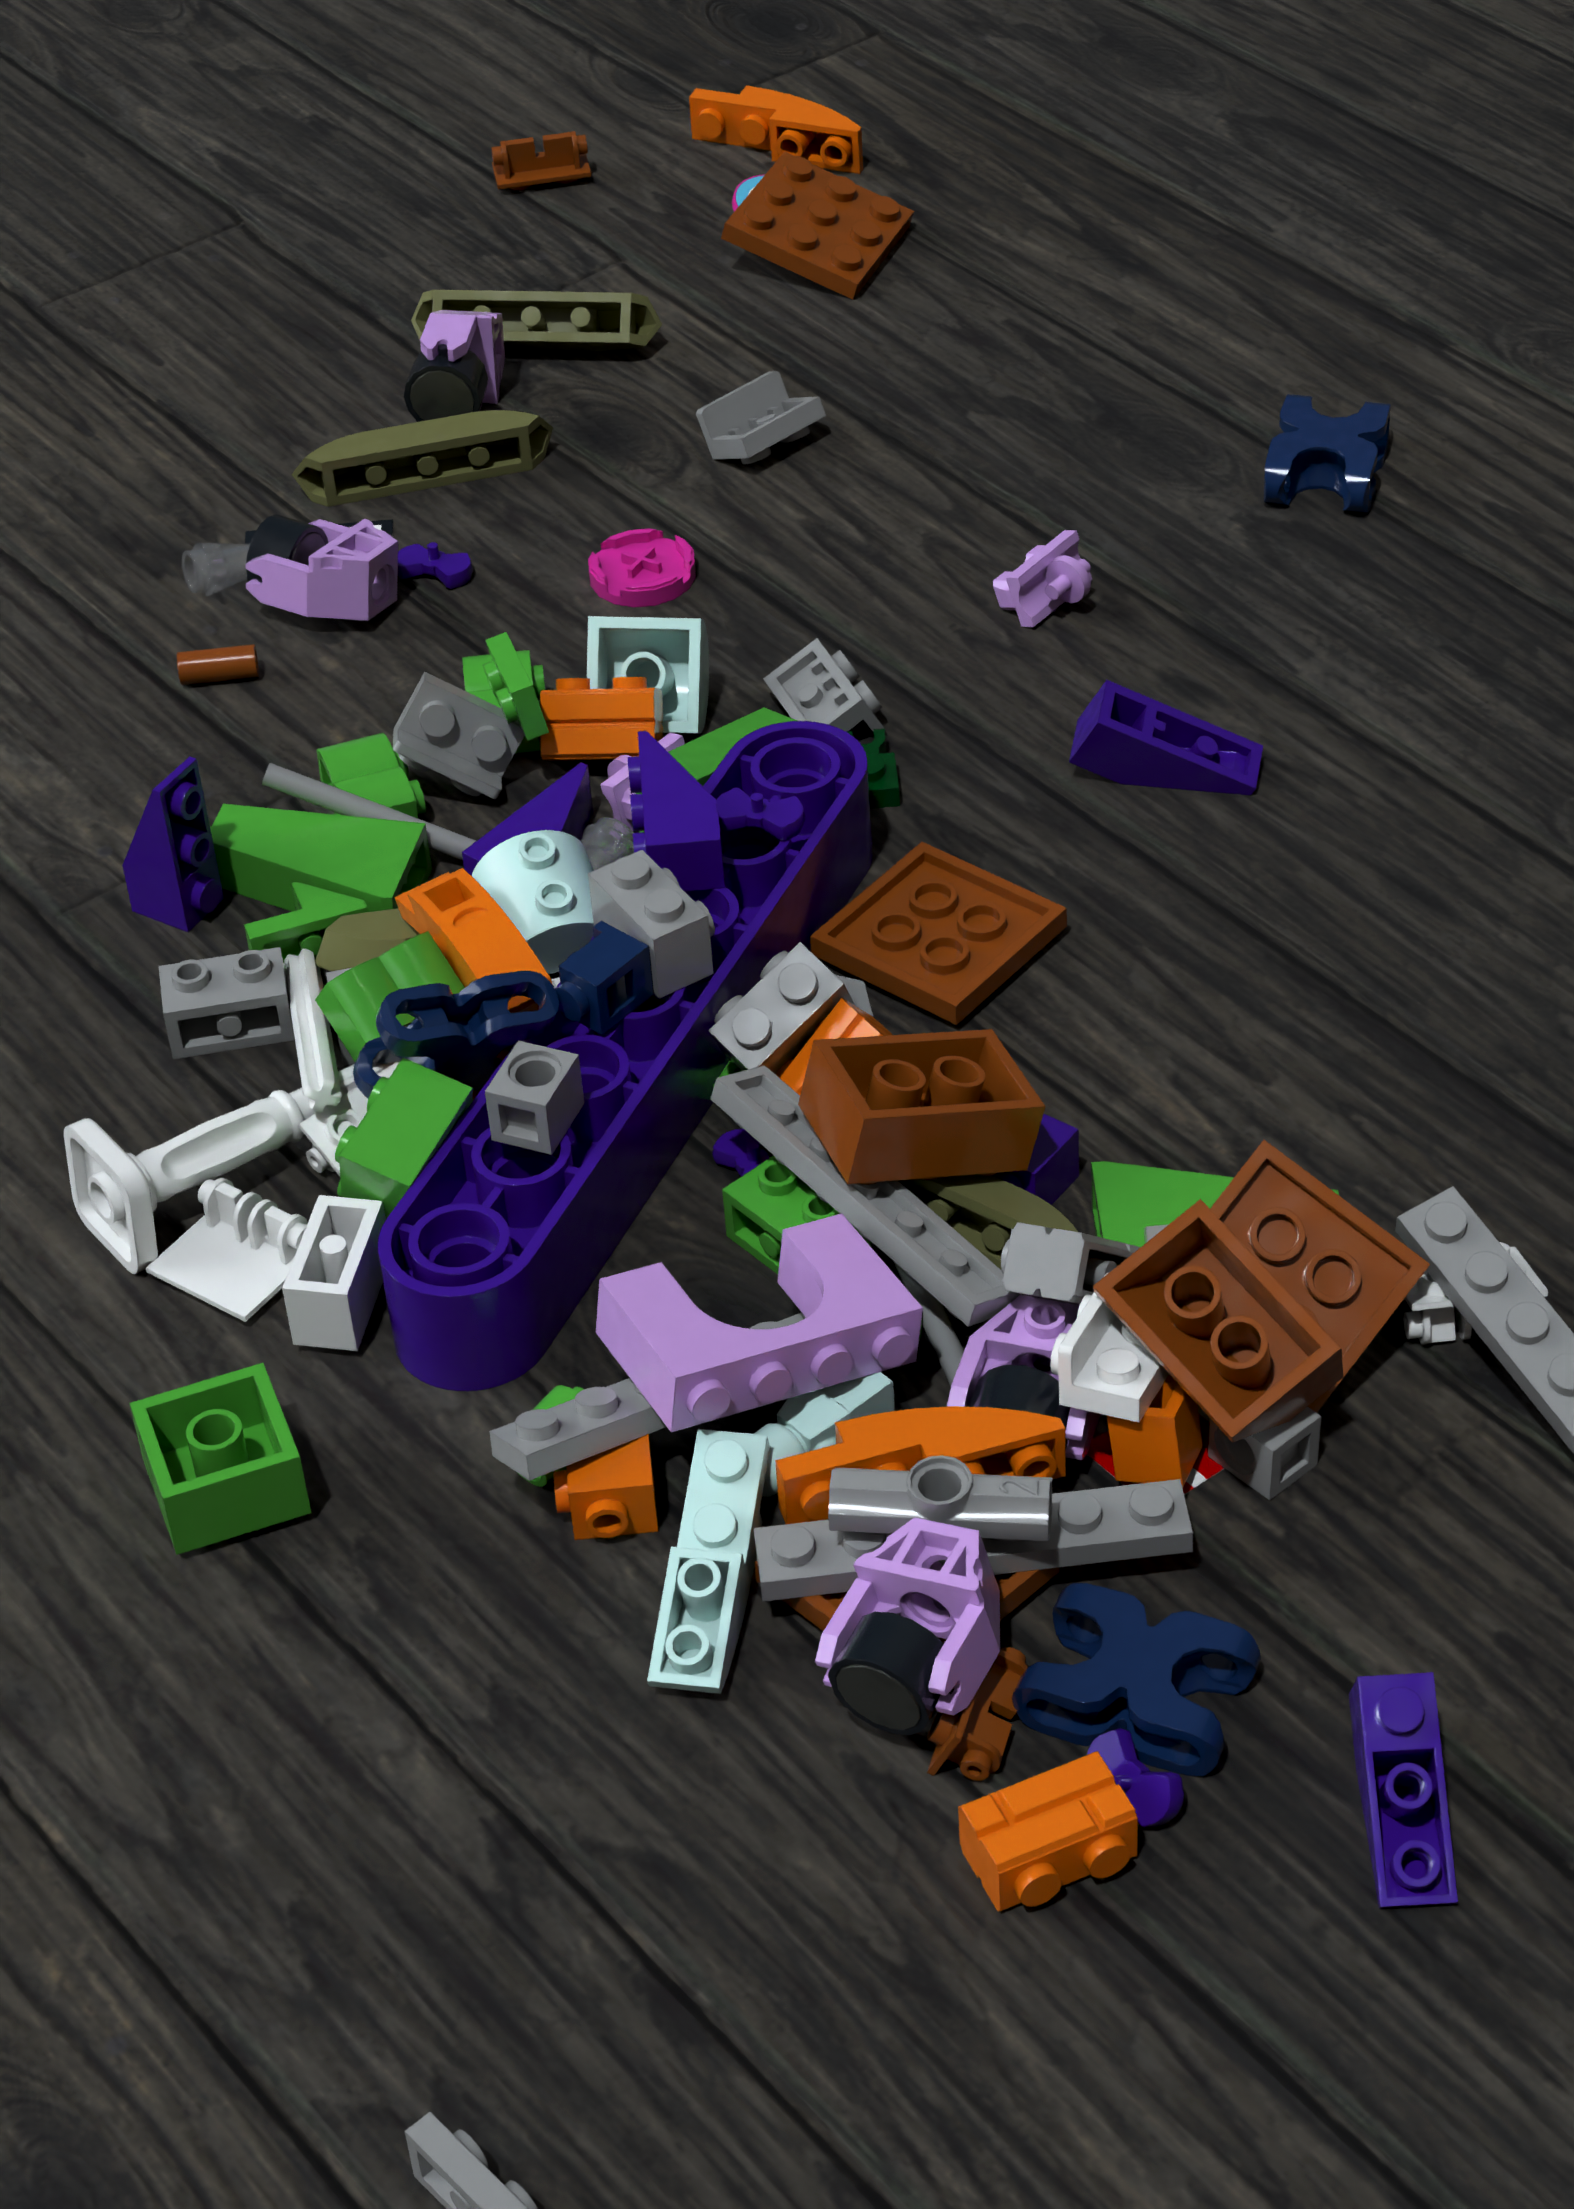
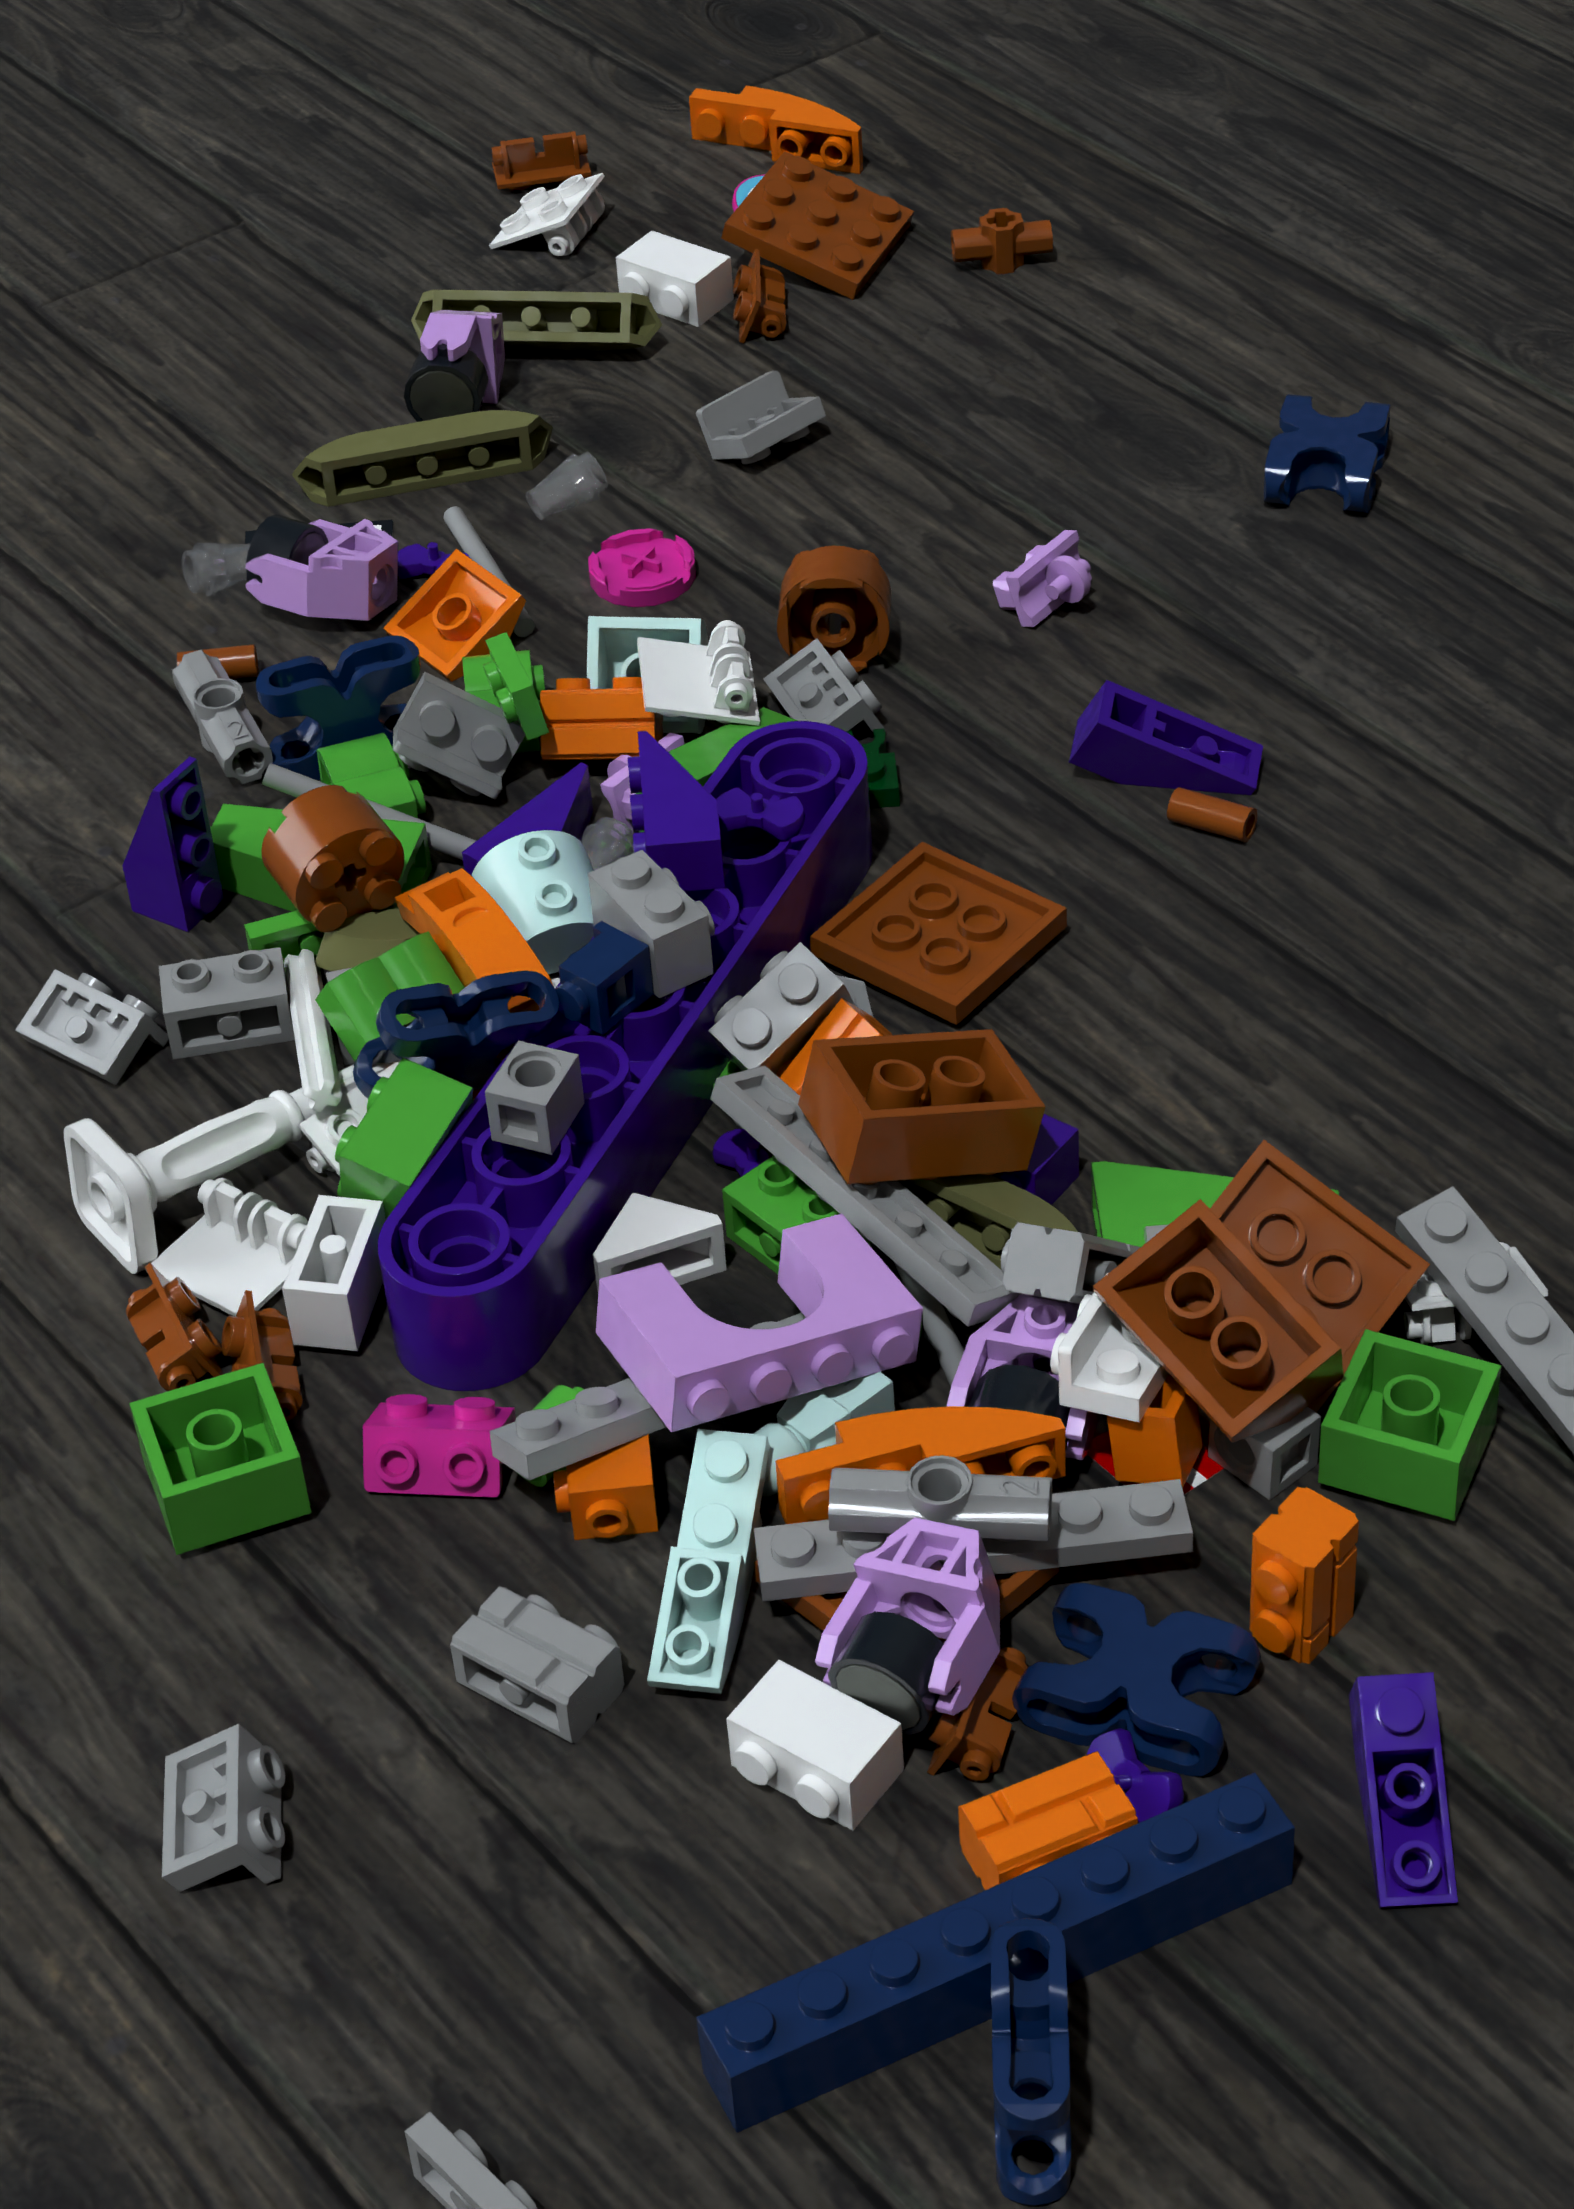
(89, 1026): none -> light grey bracket
(166, 1326): none -> dark orange hinge
(222, 716): none -> light grey piece
(222, 1809): none -> light grey bracket
(267, 1339): none -> dark orange hinge
(334, 857): none -> dark orange brick
(338, 702): none -> dark blue piece
(433, 1447): none -> dark pink bracket
(457, 614): none -> orange slope
(477, 551): none -> light grey bar
(538, 1663): none -> light grey brick
(559, 214): none -> white hinge
(569, 485): none -> clear cone
(660, 1231): none -> white slope
(676, 277): none -> white brick
(700, 679): none -> white hinge
(759, 299): none -> dark orange hinge
(815, 1745): none -> white brick
(837, 598): none -> dark orange brick
(936, 1972): none -> dark blue brick
(1001, 241): none -> dark orange axle
(1030, 2061): none -> dark blue piece
(1212, 814): none -> dark orange axle
(1303, 1575): none -> orange brick
(1409, 1424): none -> bright green brick

